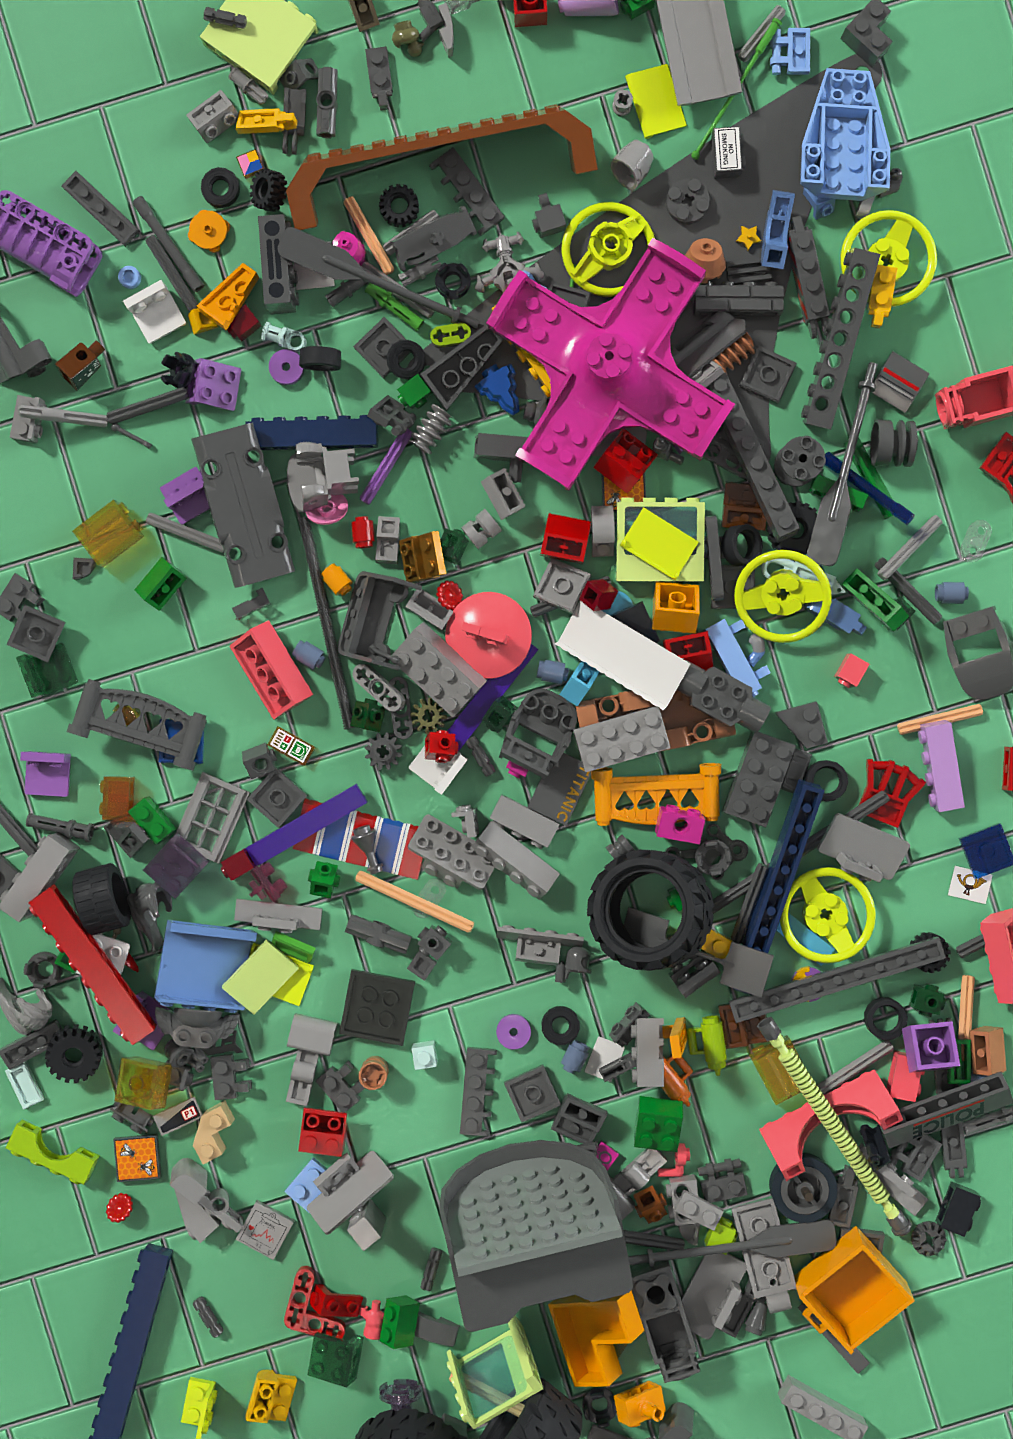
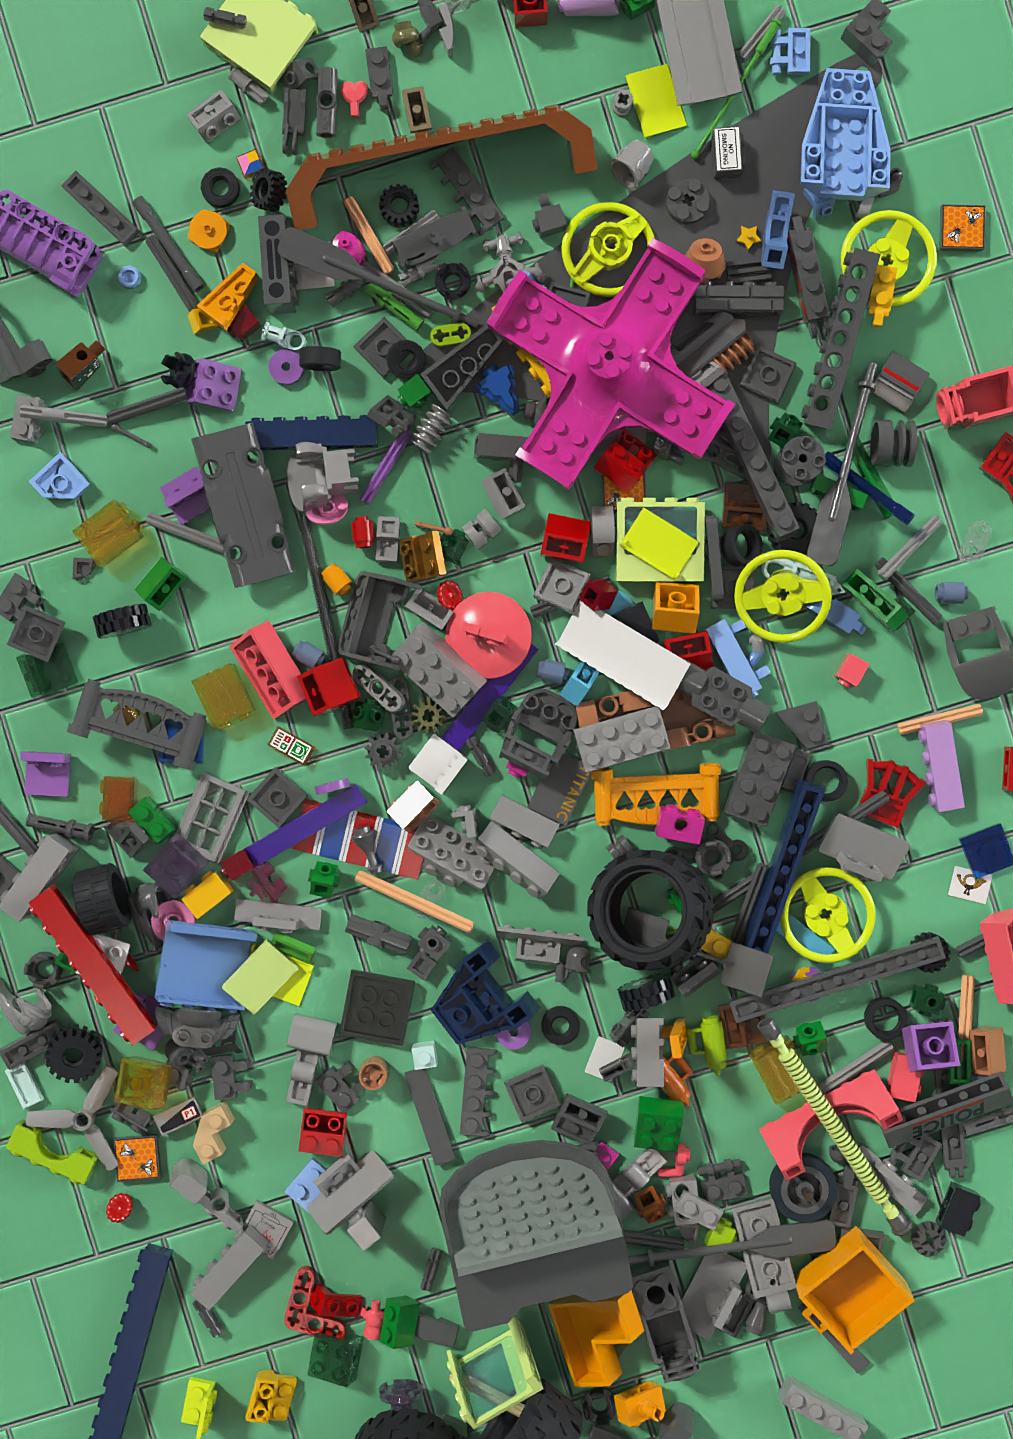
(60, 480): none -> light blue plate
(65, 1118): none -> light grey piece
(121, 621): none -> black wheel
(155, 311): white bracket -> none
(166, 911): none -> bright pink dish
(196, 1219): light grey slope -> none
(207, 894): none -> yellow brick
(223, 696): none -> clear yellow brick
(229, 1267): none -> light grey brick
(255, 604): dark grey piece -> none
(255, 767): dark grey brick -> none
(265, 121): yellow hinge -> none
(328, 687): none -> red slope
(332, 786): none -> medium lavender piece
(354, 95): none -> coral rock
(413, 806): none -> brick
(416, 109): none -> dark tan slope
(430, 1116): none -> dark grey piece
(440, 746): red brick -> none
(448, 531): none -> nougat hinge
(475, 1001): none -> dark blue wedge
(575, 1056): sand blue brick -> none
(646, 992): none -> black wheel
(785, 429): none -> dark green brick
(810, 1038): none -> green brick
(836, 1154): none -> dark grey hinge
(875, 1146): black hinge -> none
(962, 227): none -> tile

